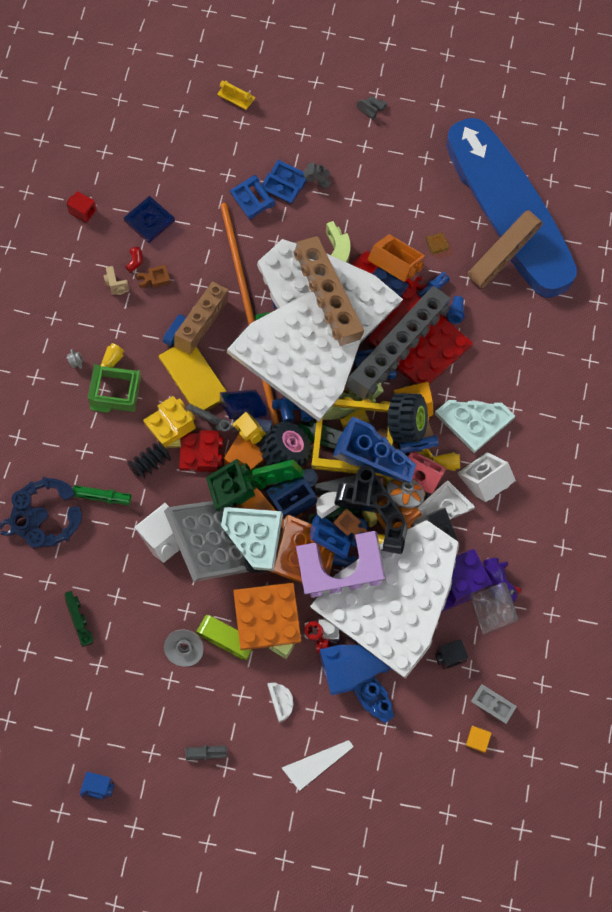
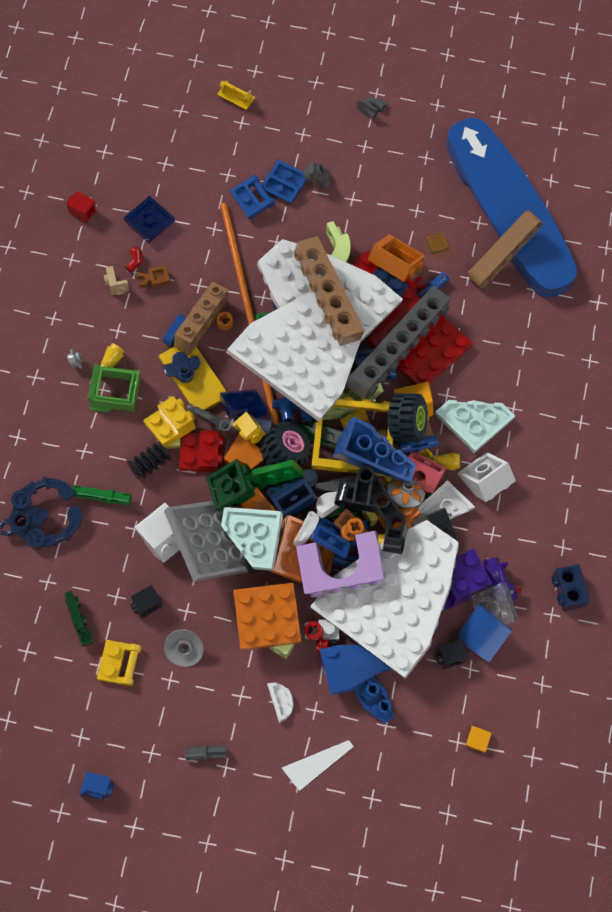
(112, 663): none -> yellow plate
(145, 602): none -> black brick
(182, 367): none -> dark blue plate
(220, 317): none -> orange bush
(222, 636): lime beam -> none
(307, 528): none -> white tile
(346, 529): none -> orange bush
(456, 311): blue cone -> none
(484, 633): none -> blue slope
(493, 703): light grey hinge -> none
(576, 587): none -> dark blue brick

